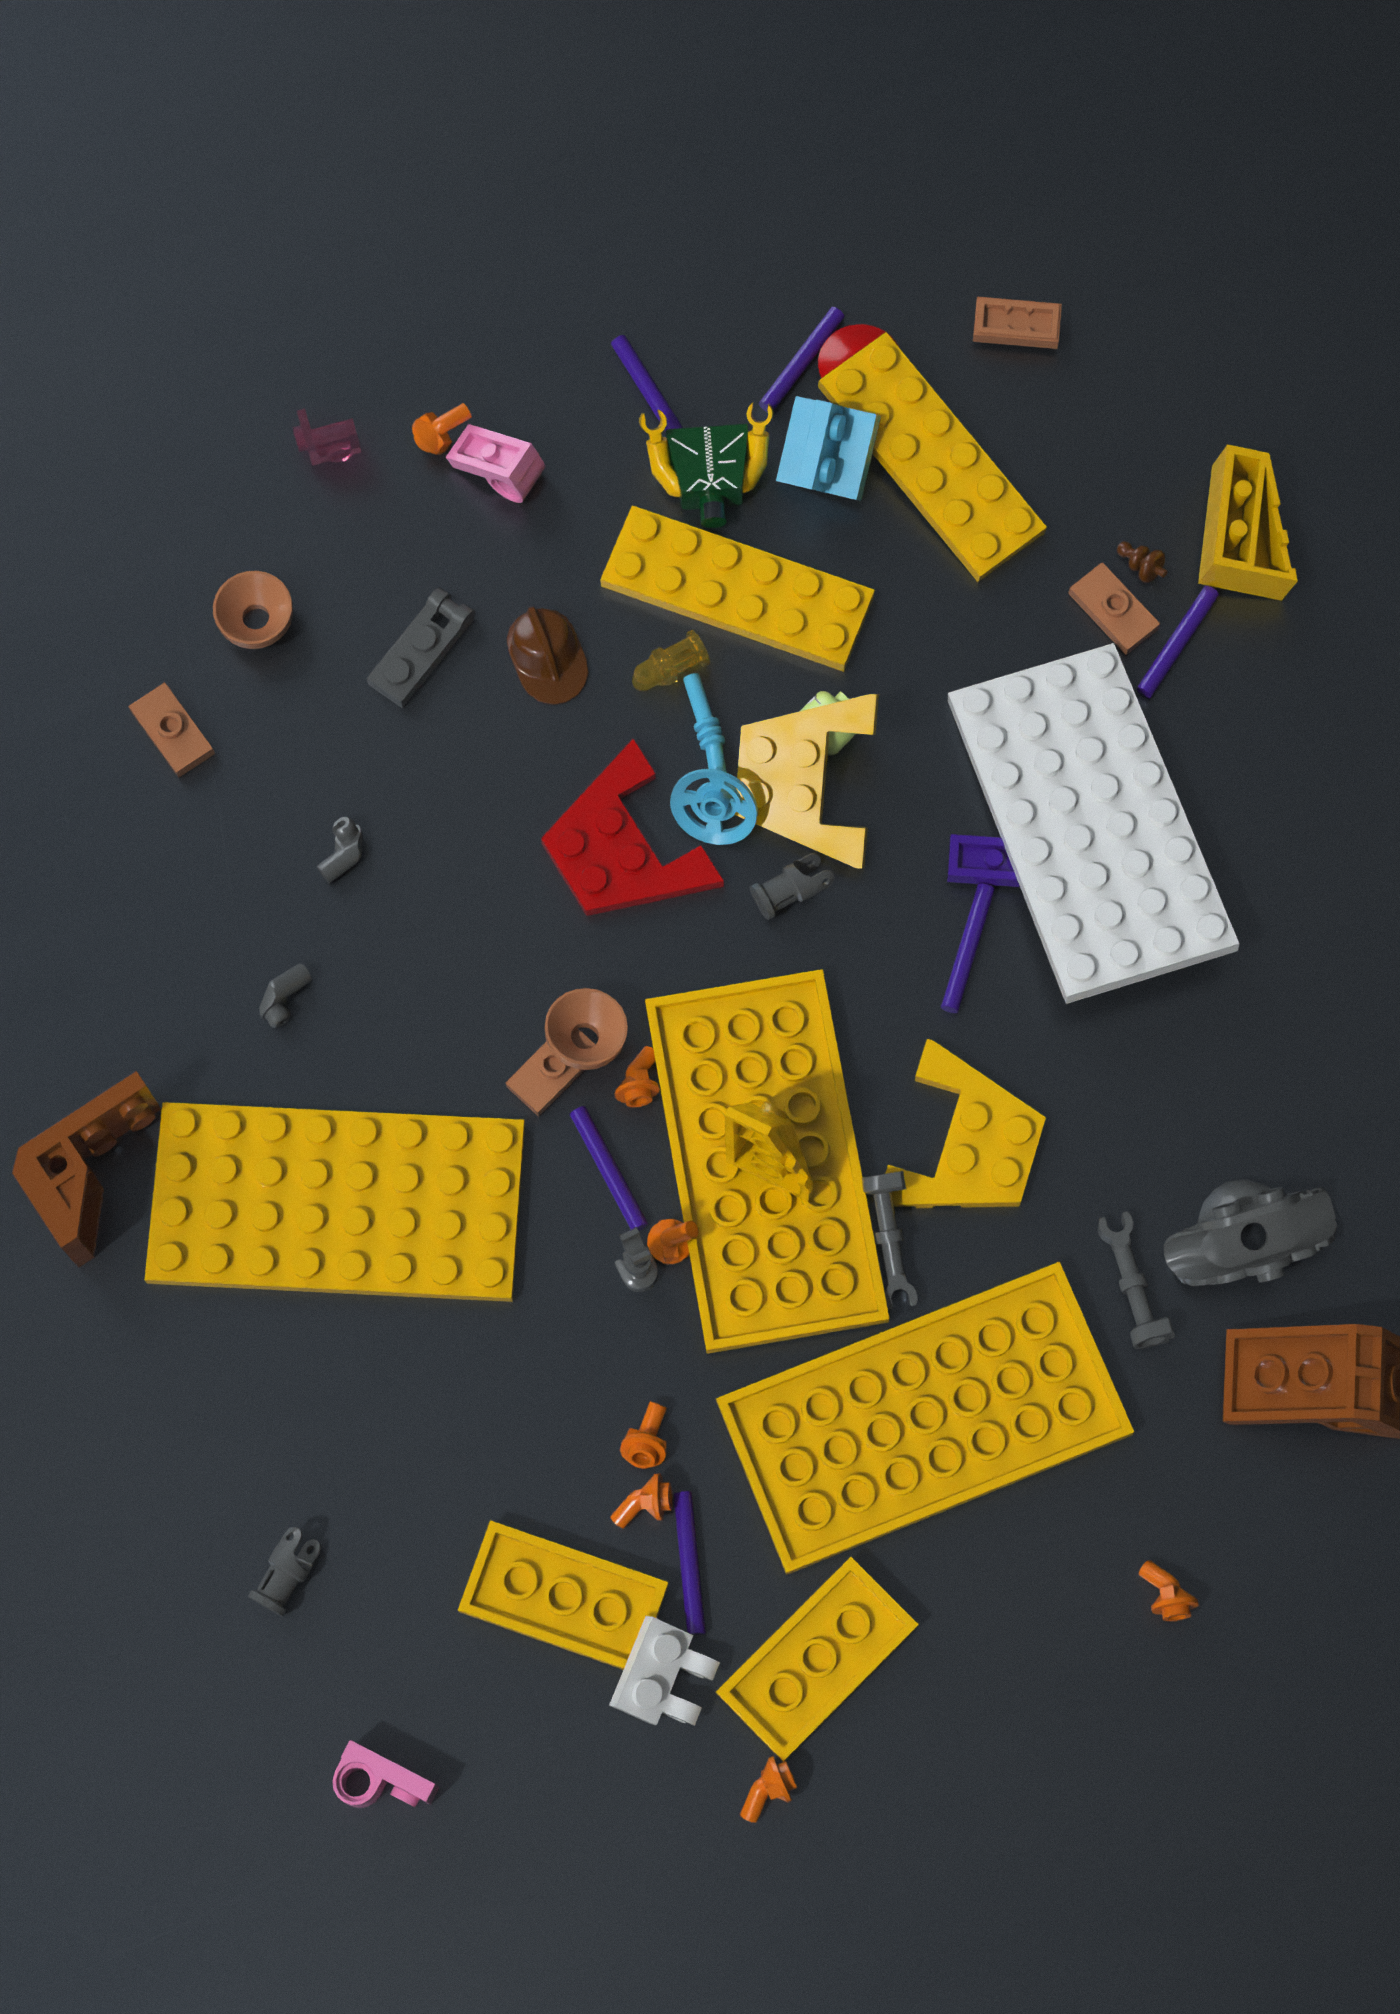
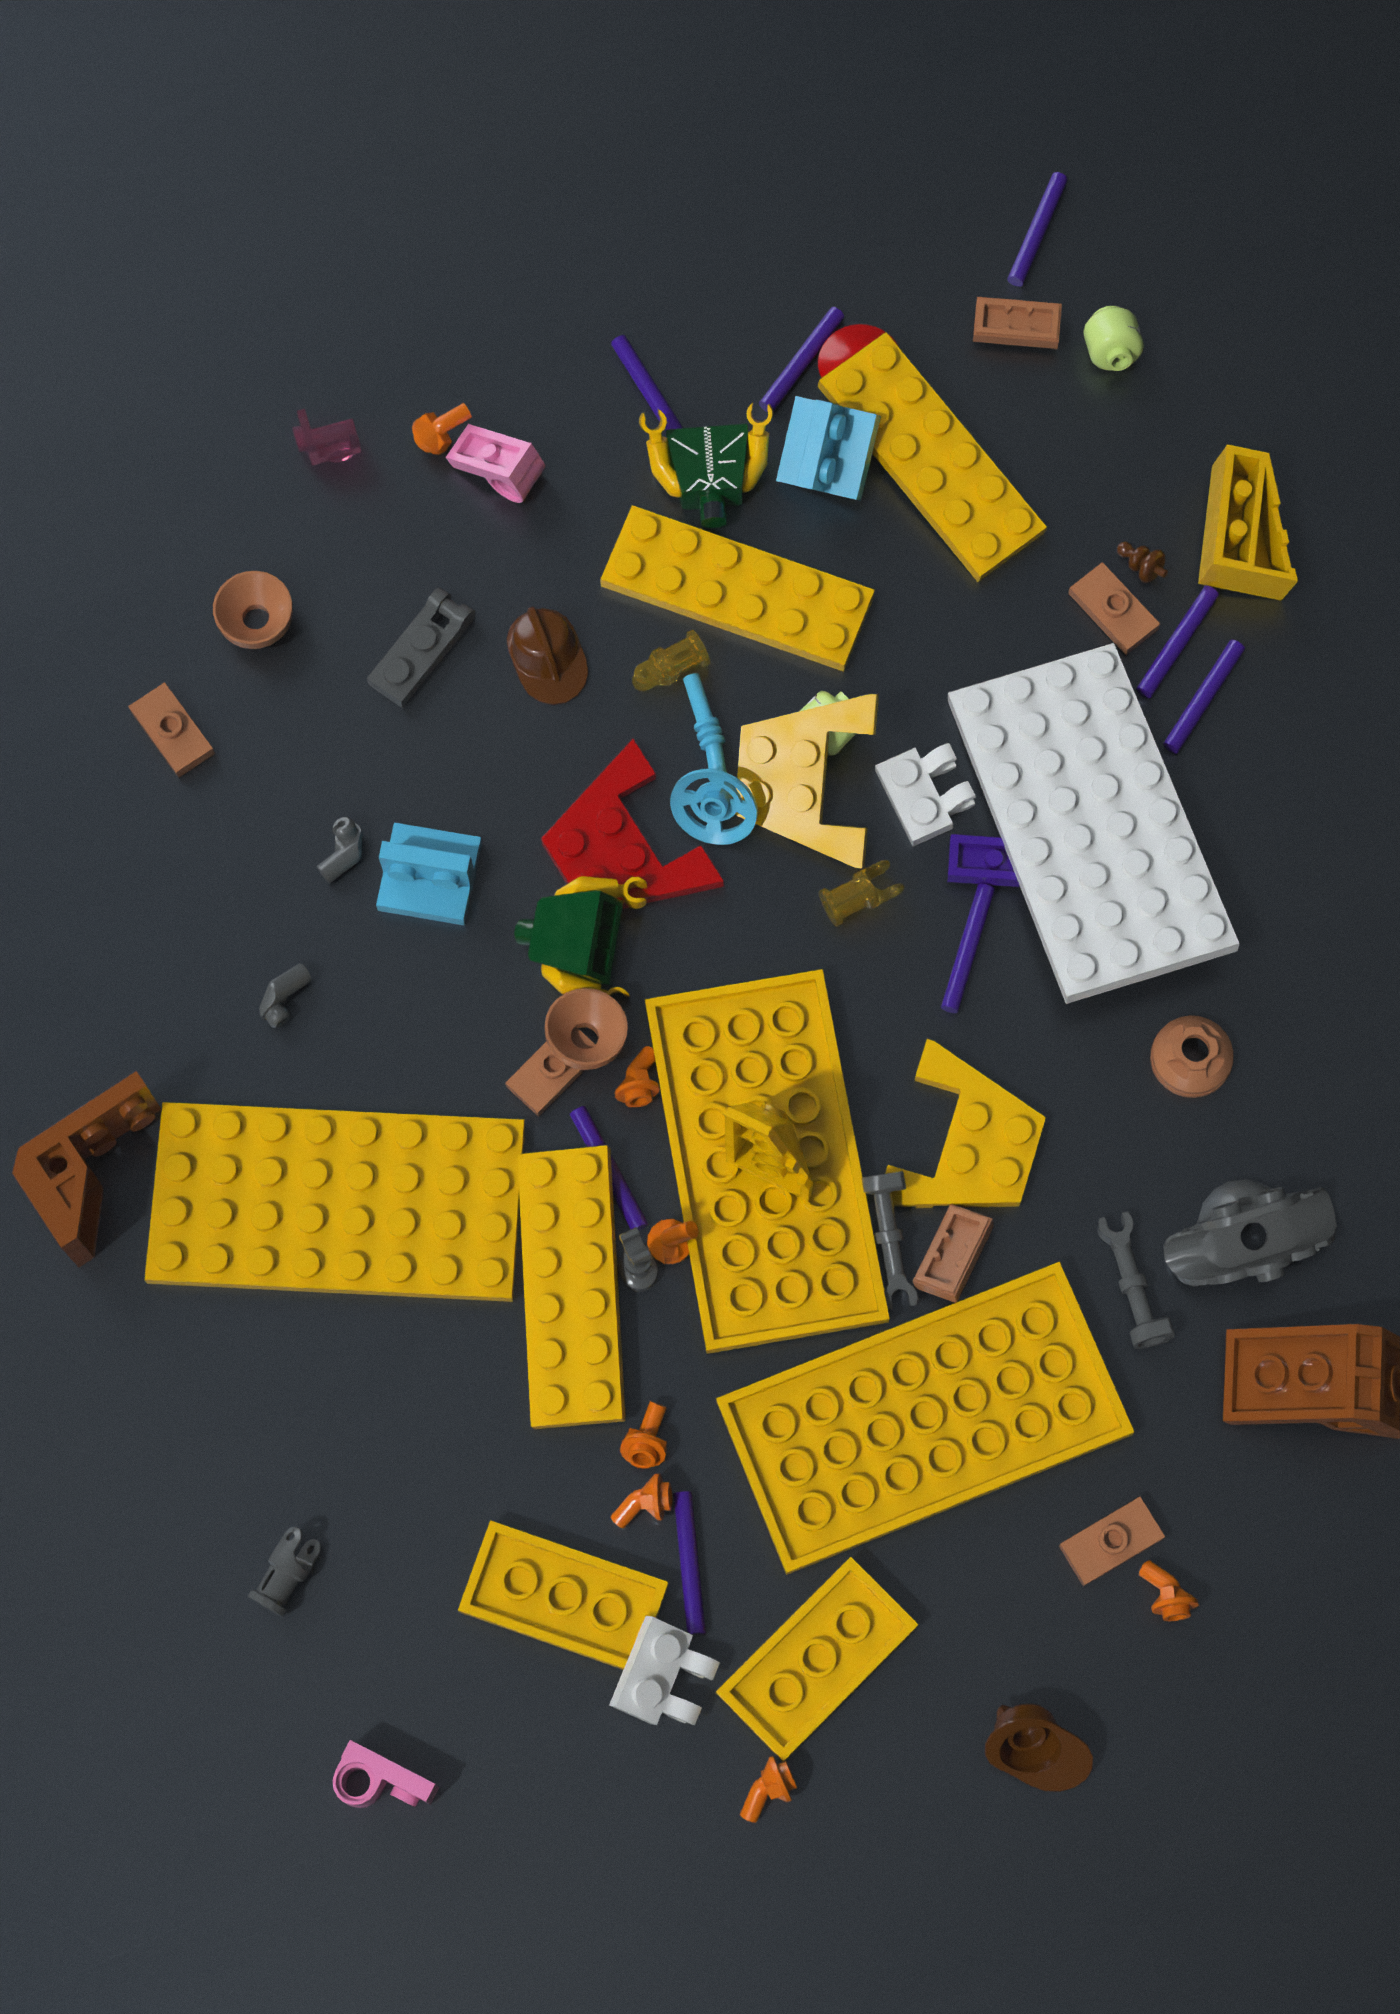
(428, 873): none -> medium azure bracket
(571, 1288): none -> yellow plate
(578, 932): none -> dark green torso
(791, 885): dark grey piece -> none
(858, 894): none -> clear yellow piece
(914, 796): none -> white plate
(953, 1253): none -> nougat plate
(1037, 229): none -> dark purple bar
(1037, 1749): none -> reddish brown piece
(1111, 1541): none -> nougat plate
(1112, 337): none -> yellowish green head
(1186, 1076): none -> nougat piece
(1203, 696): none -> dark purple bar

